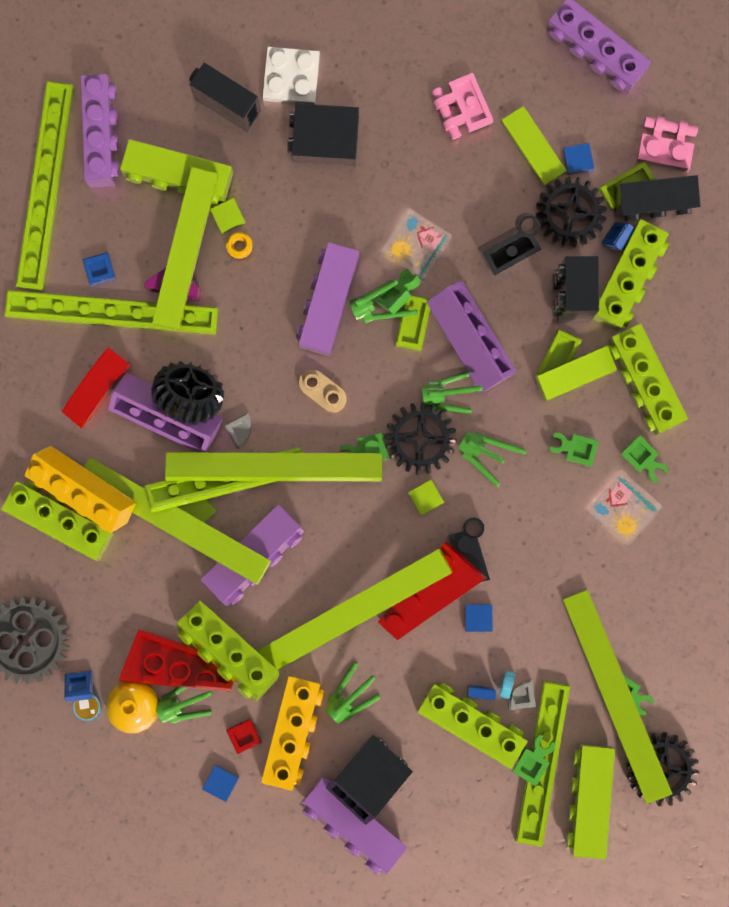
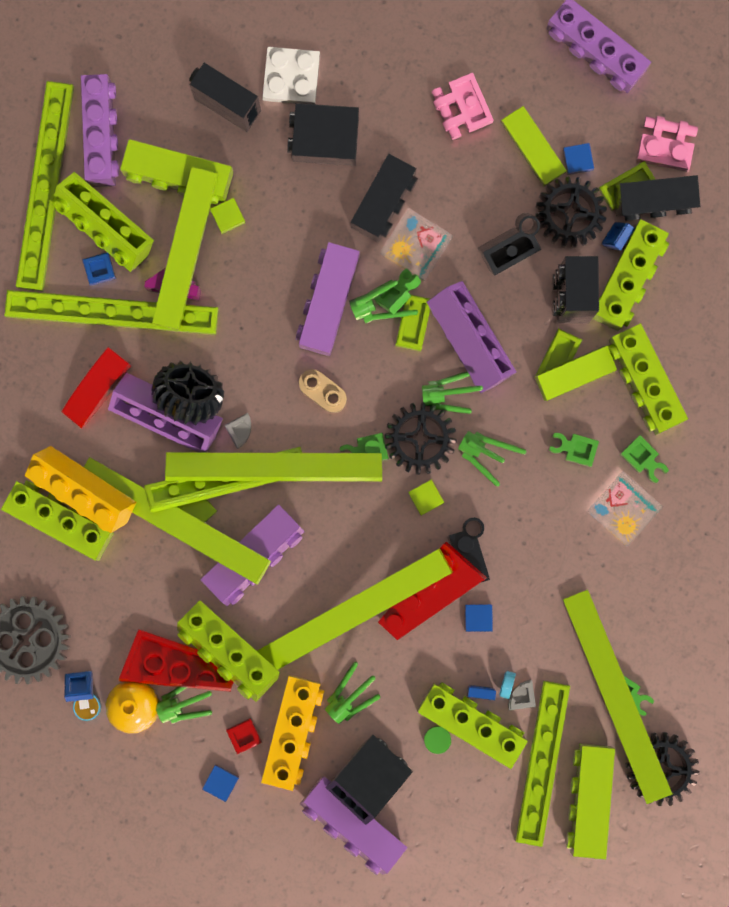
(102, 221): none -> lime brick
(239, 237): yellow plate -> none
(384, 198): none -> black brick
(437, 740): none -> bright green tile
(532, 764): bright green plate -> none

